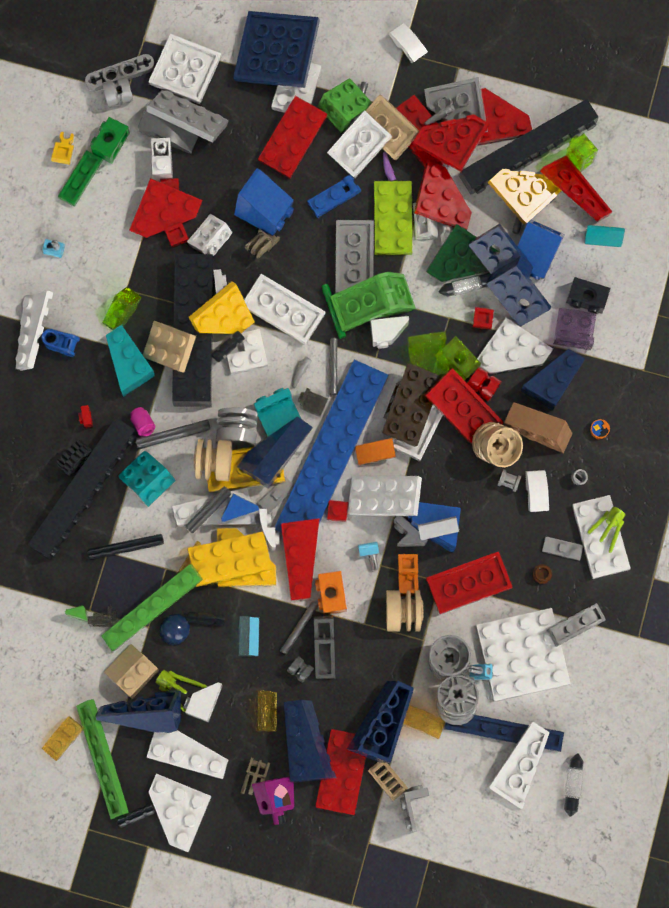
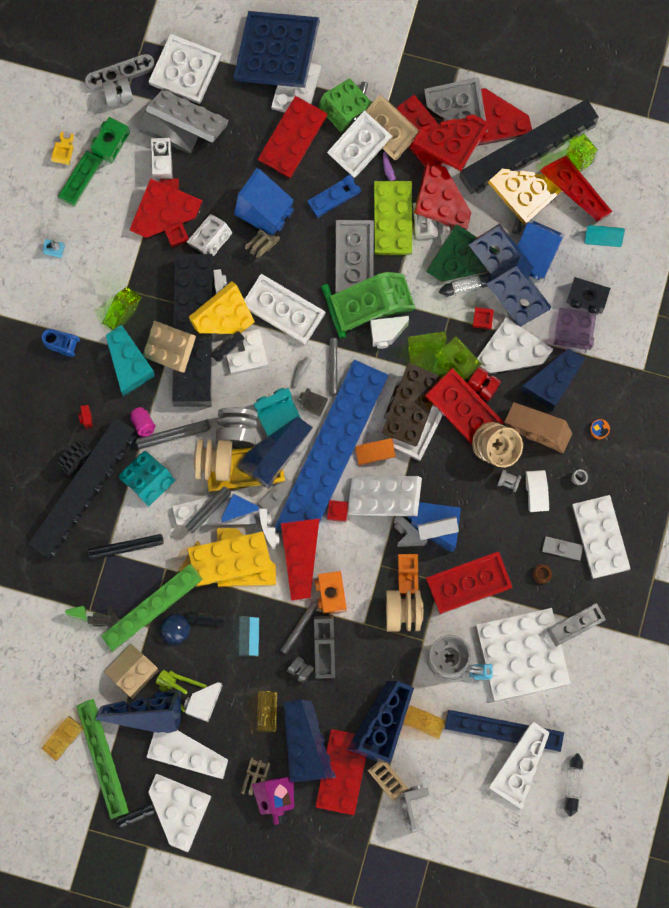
(33, 312): white wing -> none
(372, 550): medium azure piece -> none
(408, 41): white slope -> none
(441, 114): light grey helmet -> none
(457, 710): light grey wheel -> none
(614, 518): lime plant -> none

